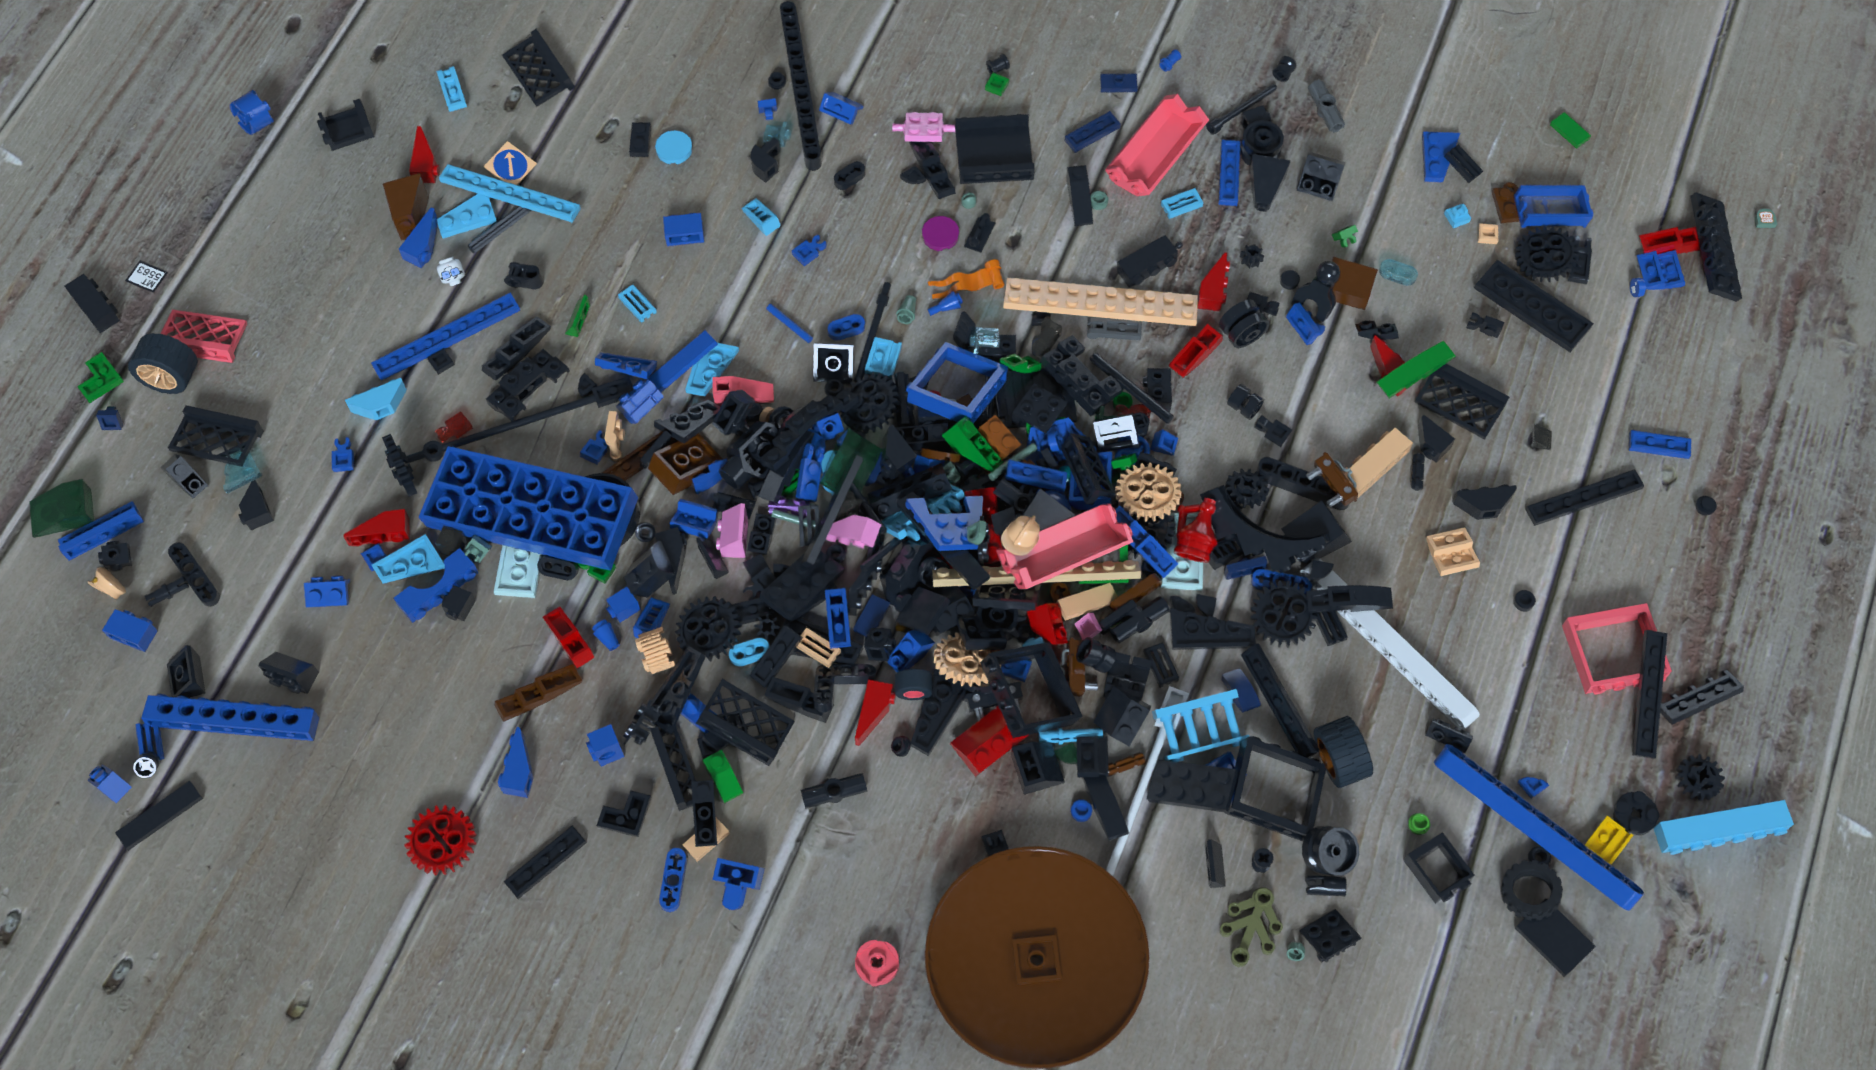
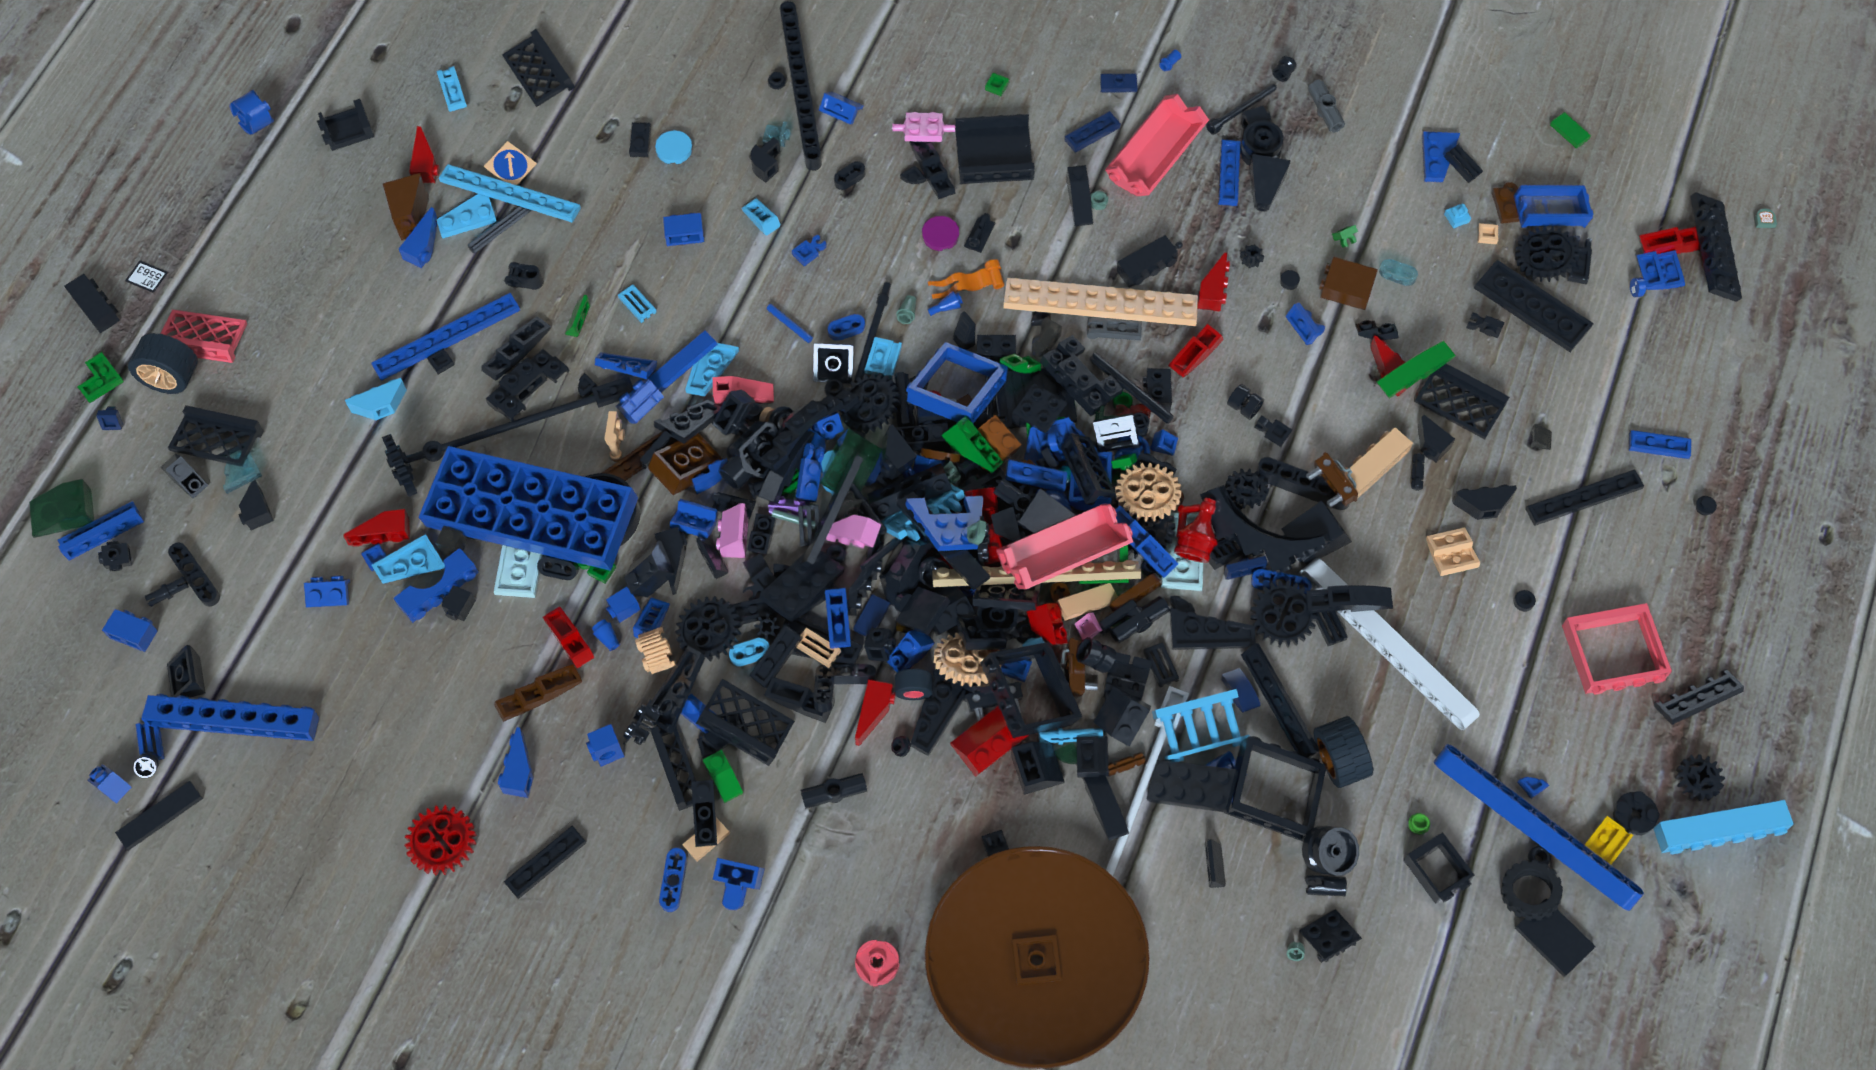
(107, 583): light nougat piece -> none
(289, 672): black slope -> none
(344, 457): blue plate -> none
(450, 271): white head -> none
(456, 425): clear red plate -> none
(476, 549): sand green tile -> none
(594, 450): blue plate -> none
(628, 820): black brick -> none
(645, 537): black plate -> none
(767, 107): blue tile -> none
(968, 200): sand green hinge -> none
(985, 338): clear light blue bracket -> none
(998, 64): black bush -> none
(1018, 457): sand green bar -> none
(1021, 535): light nougat piece -> none
(1081, 810): blue tile -> none
(1184, 205): medium azure tile -> none
(1206, 604): black tile -> none
(1244, 323): black wheel -> none
(1252, 923): olive plant -> none
(1261, 854): black bush -> none
(1263, 304): black plate -> none
(1320, 290): black piece -> none
(1320, 570): black tile -> none
(1321, 176): black slope -> none
(1443, 733): black hinge -> none
(1650, 694): black tile -> none

